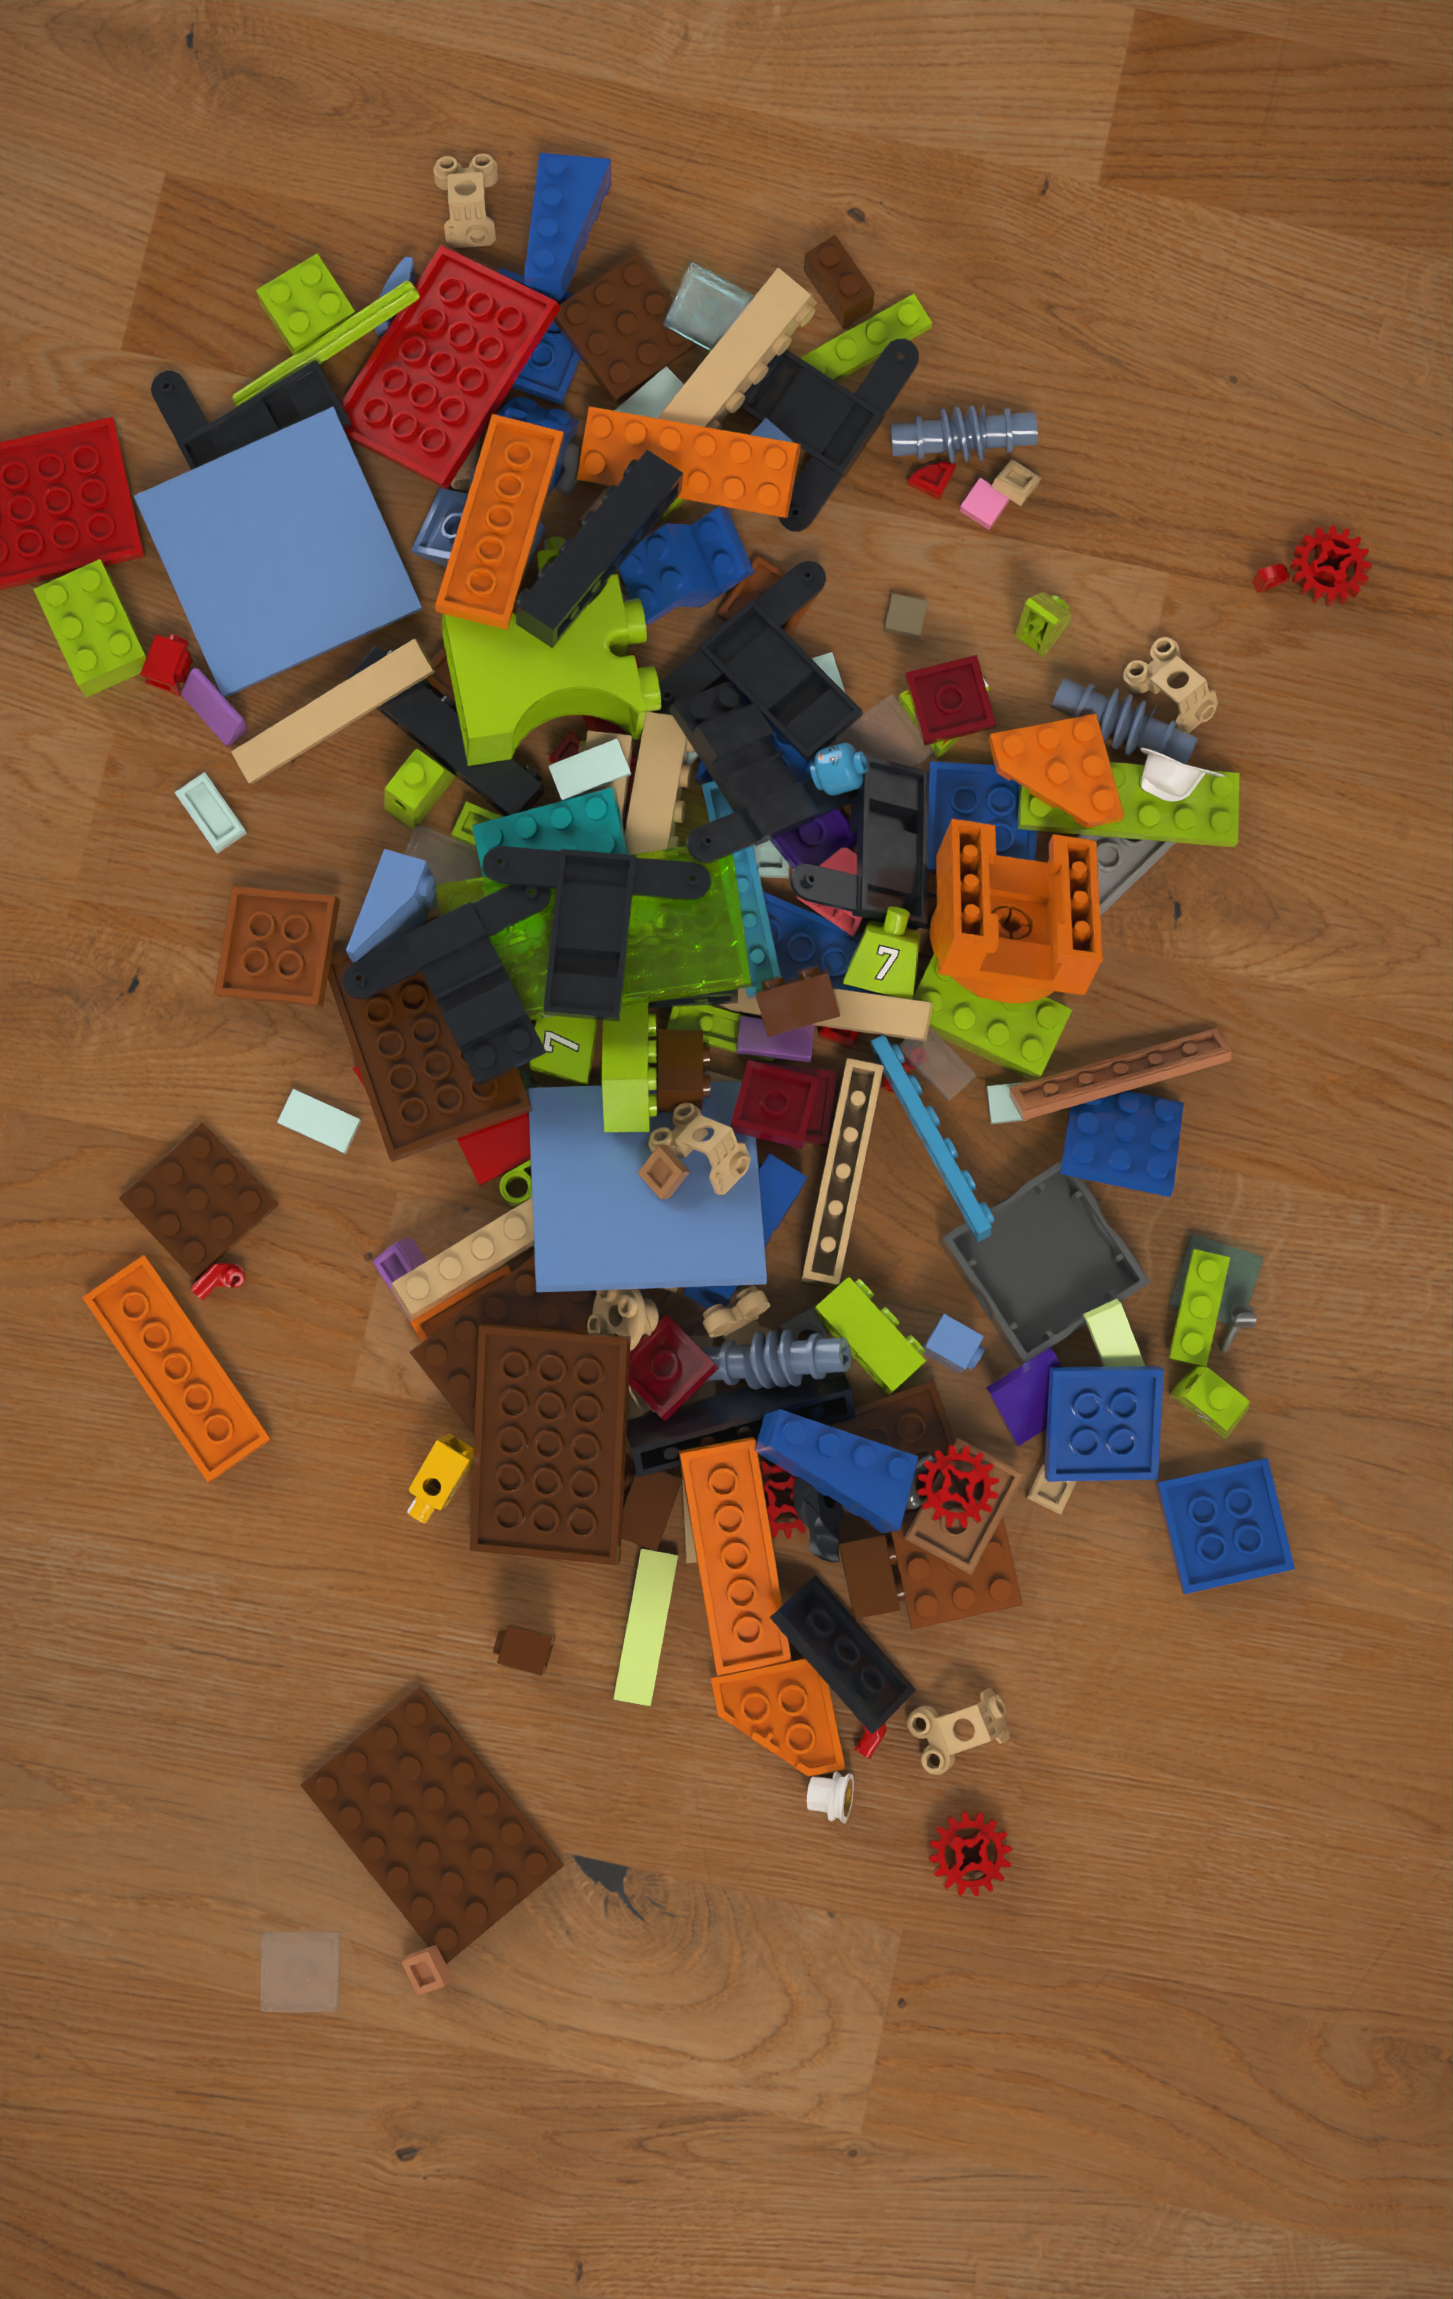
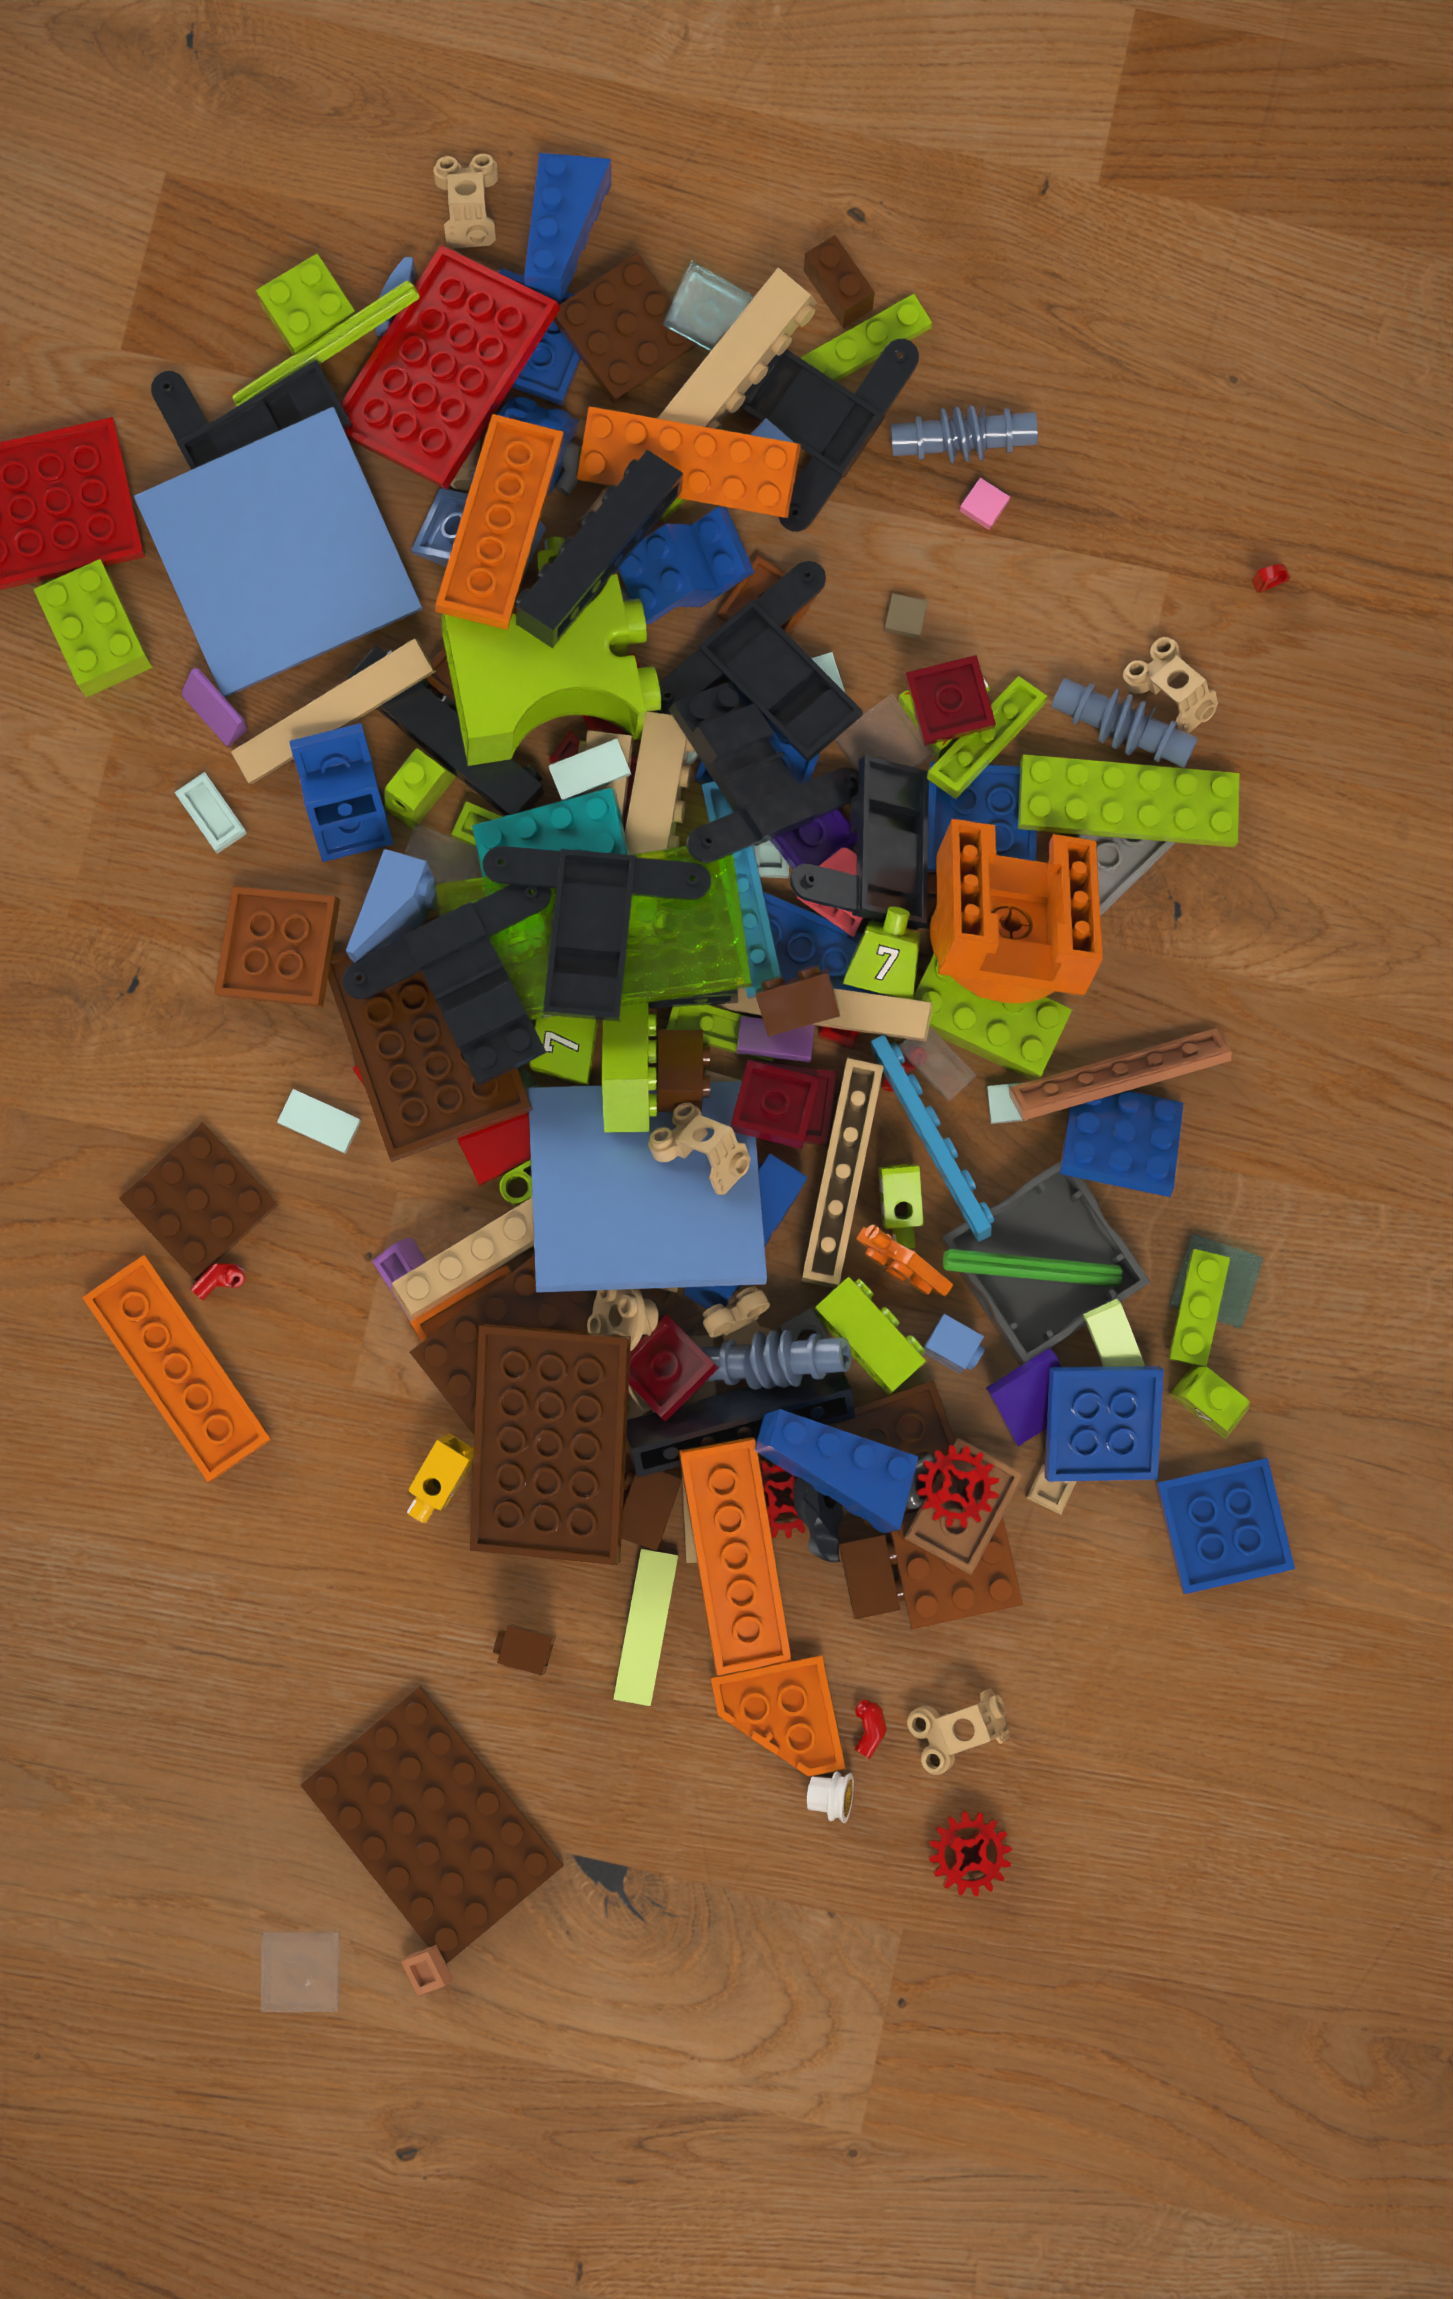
(167, 663): red window -> none
(341, 792): none -> blue bracket
(653, 396): light aqua tile -> none
(663, 1172): medium nougat plate -> none
(838, 769): dark azure head -> none
(843, 1654): black plate -> none
(898, 1185): none -> lime torso
(902, 1262): none -> orange plate
(932, 478): red tile -> none
(976, 751): none -> lime plate
(1016, 482): tan tile -> none
(1032, 1267): none -> bright green axle
(1043, 622): lime slope -> none
(1062, 766): orange plate -> none
(1170, 778): white piece -> none
(1239, 1317): flat silver hand -> none
(1338, 551): red gear -> none

